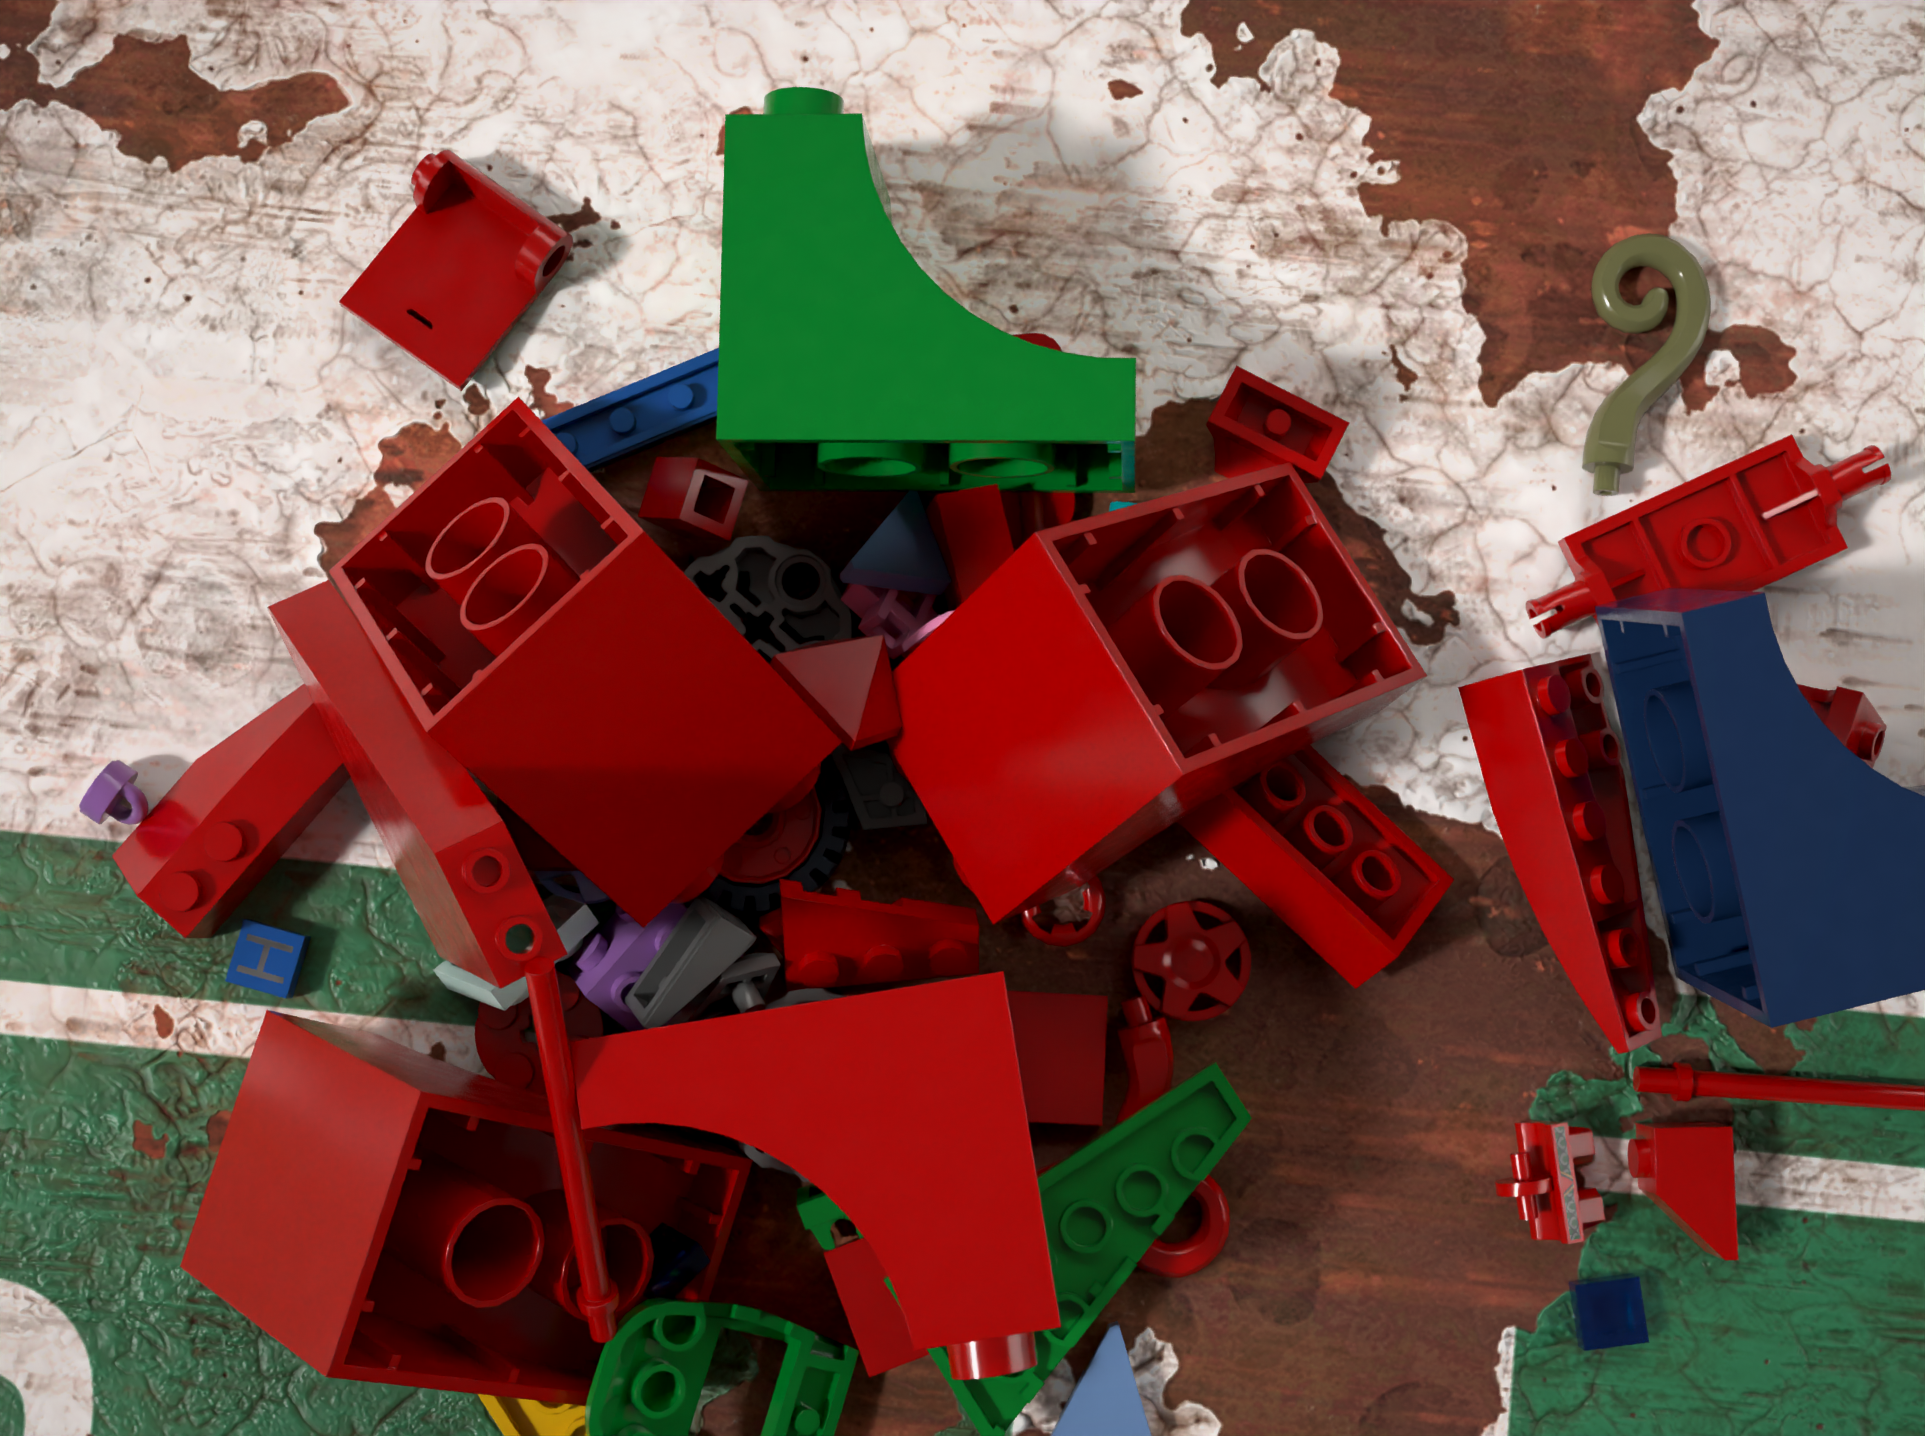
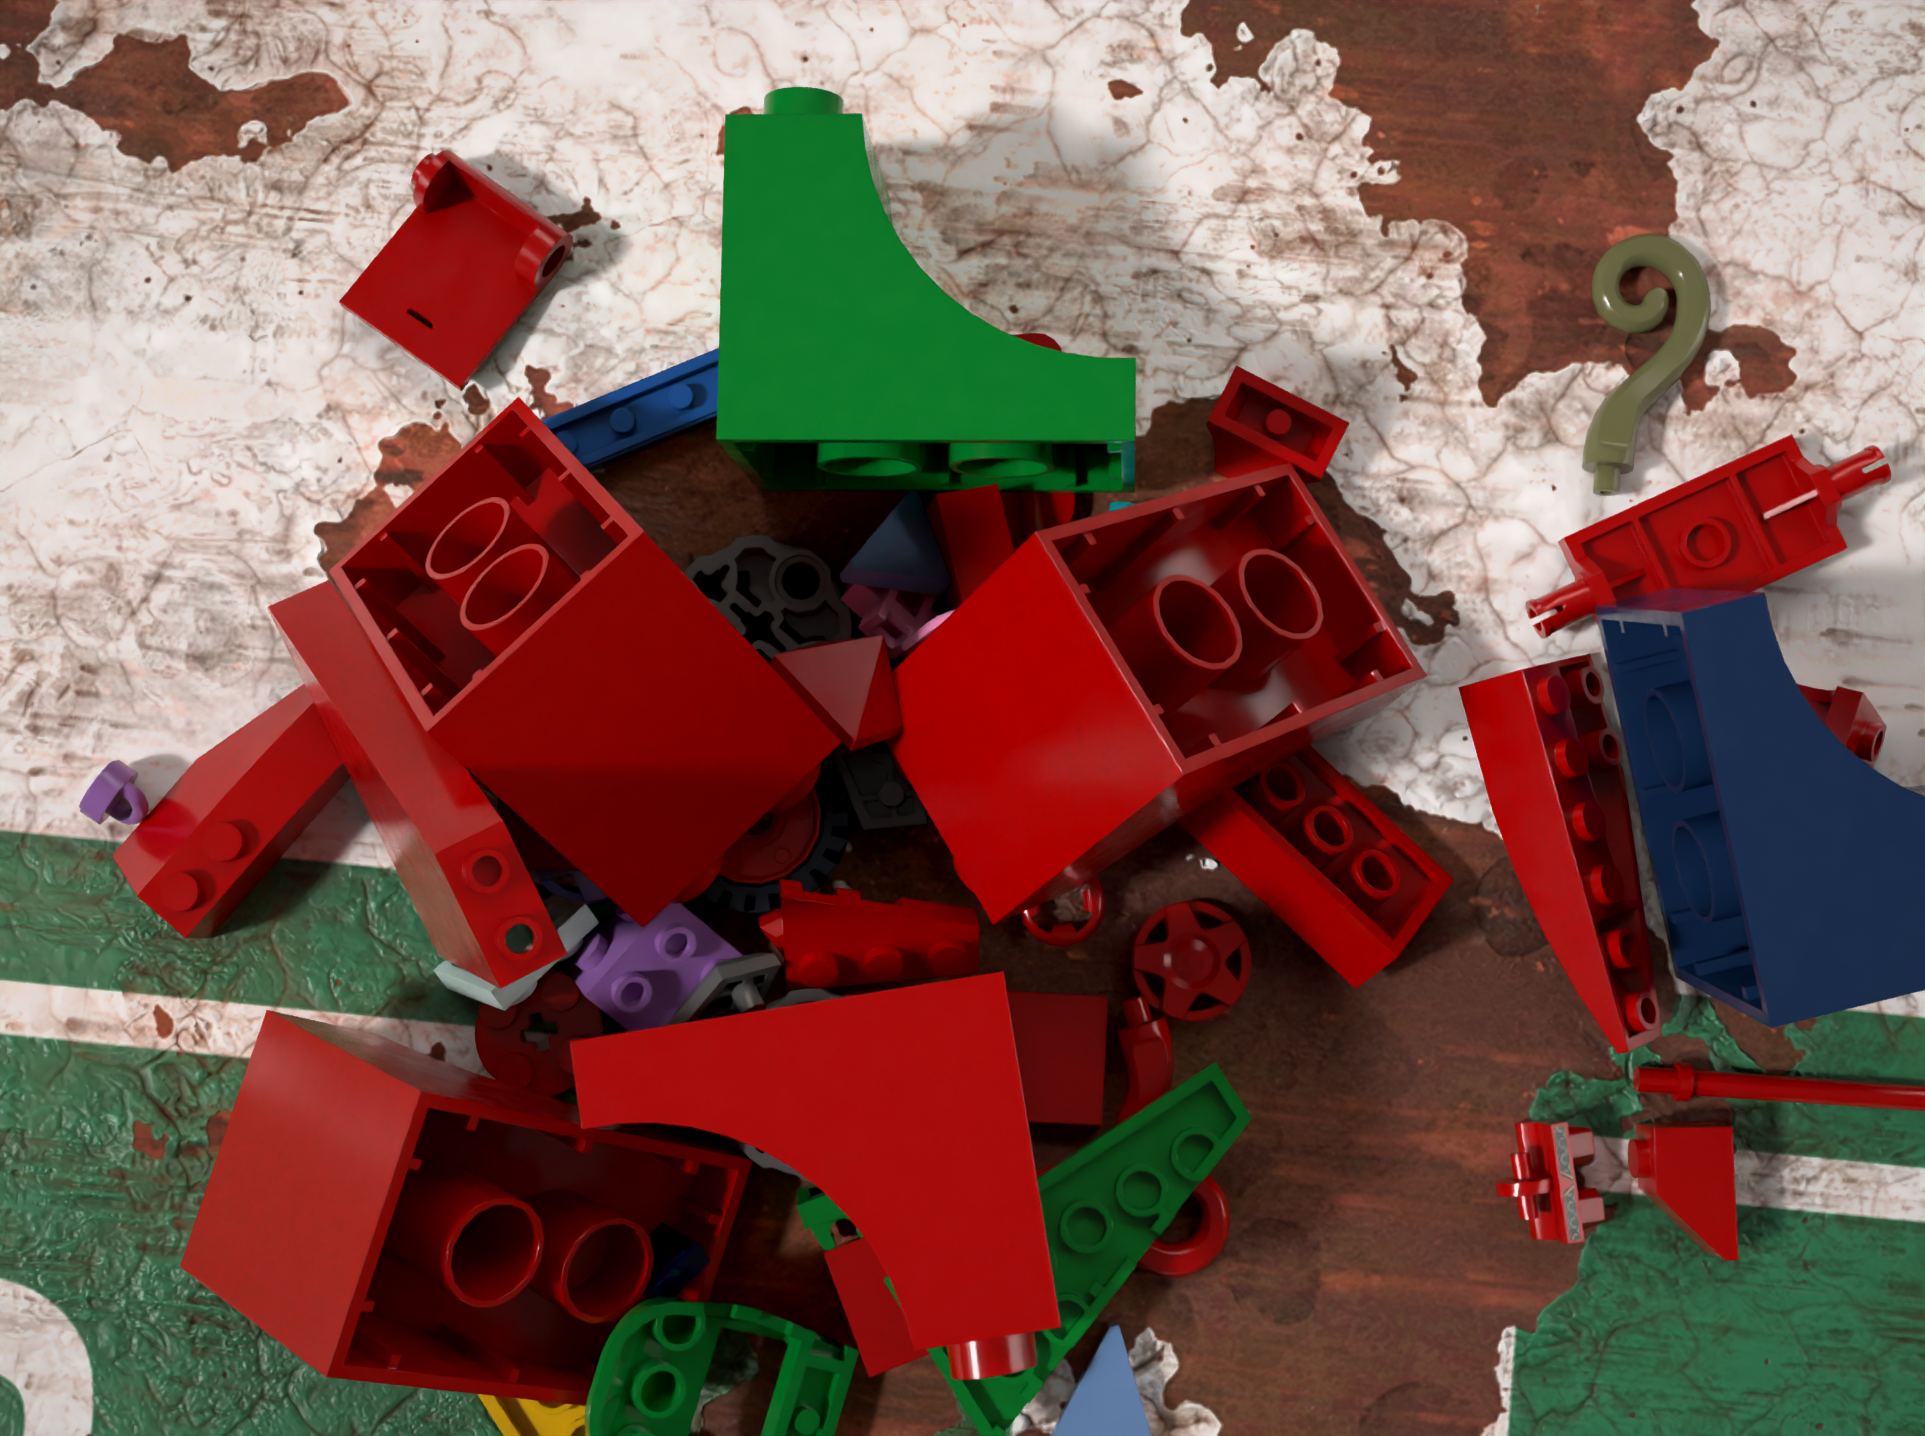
(268, 958): blue tile -> none
(597, 1294): red bar -> none
(688, 961): dark grey slope -> none
(693, 498): red brick -> none
(1608, 1311): clear blue tile -> none

